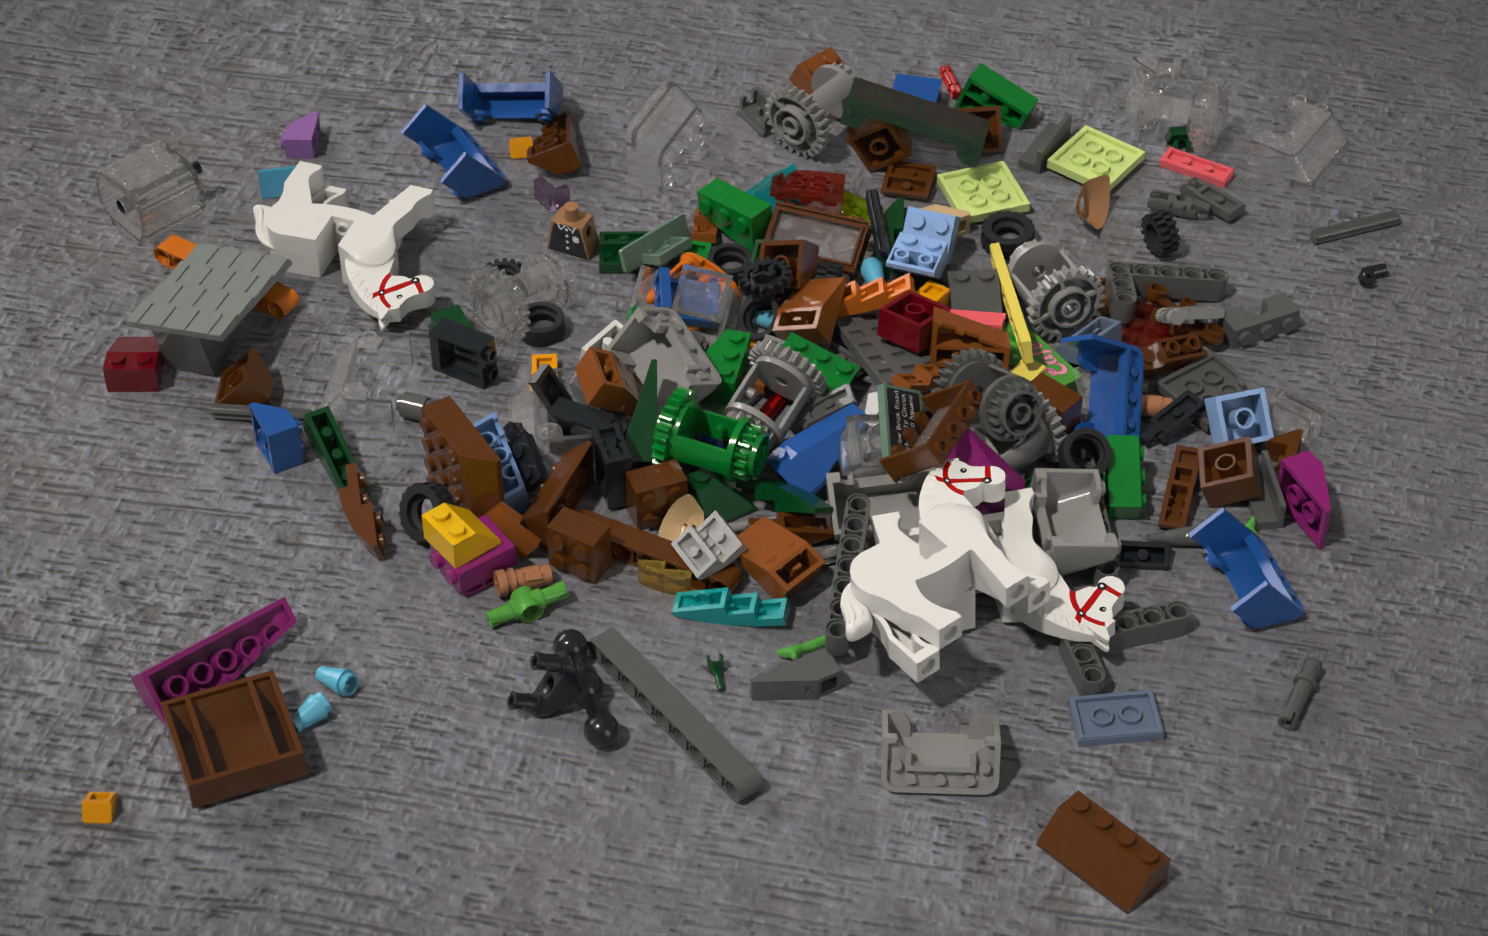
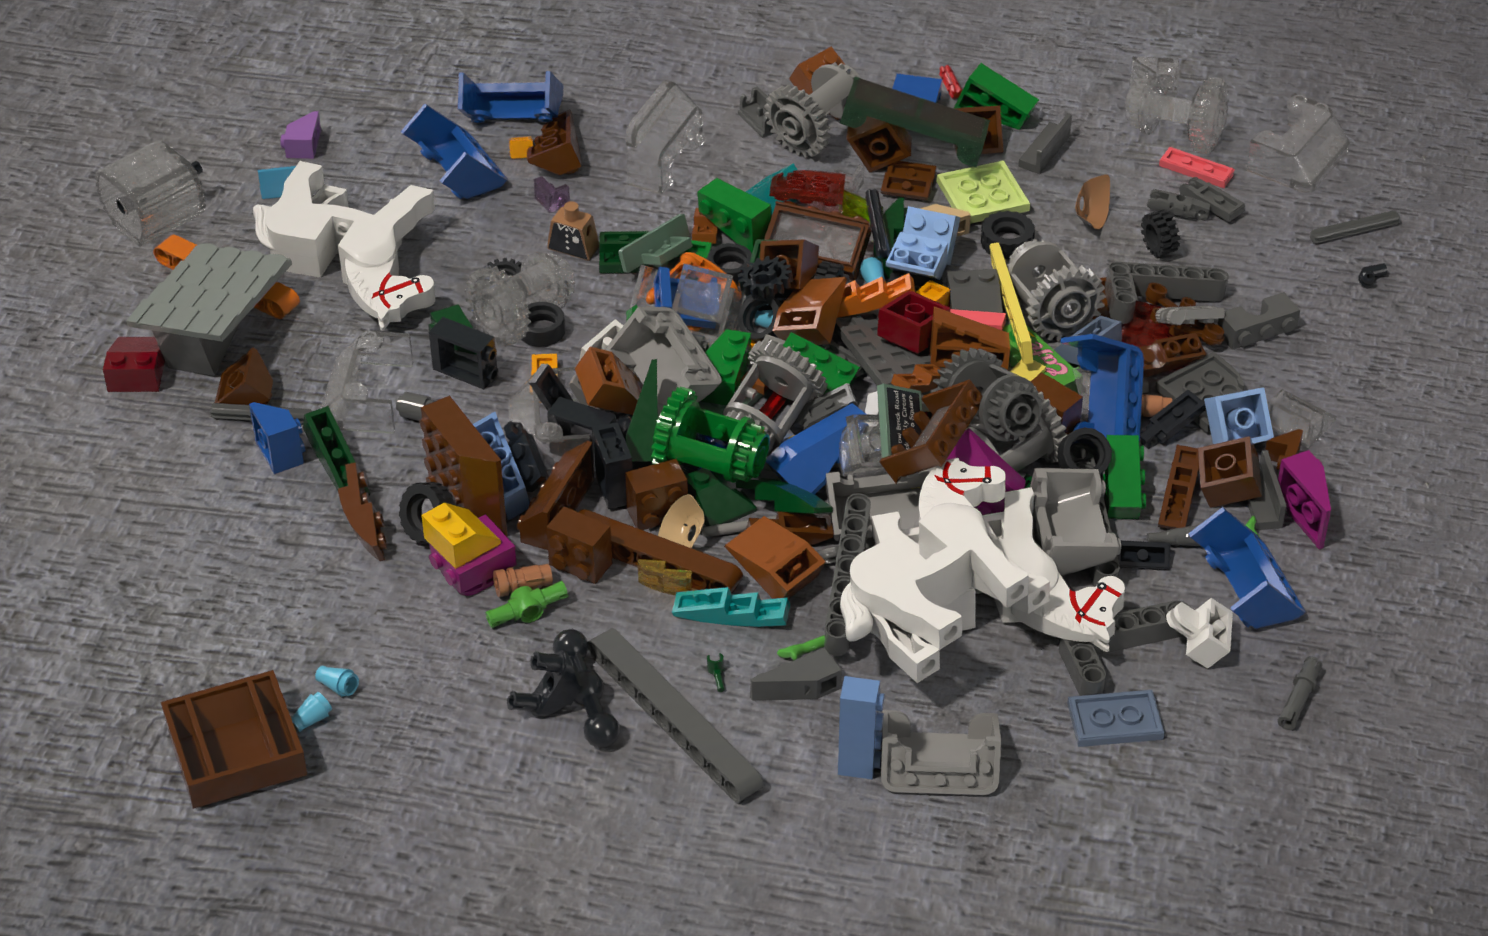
(99, 807): light orange slope -> none
(215, 658): magenta wedge -> none
(509, 523): dark orange slope -> none
(709, 546): light grey slope -> none
(860, 727): none -> medium blue wedge
(1093, 155): yellowish green plate -> none
(1104, 852): reddish brown slope -> none
(1178, 135): dark green tile -> none
(1206, 630): none -> white brick

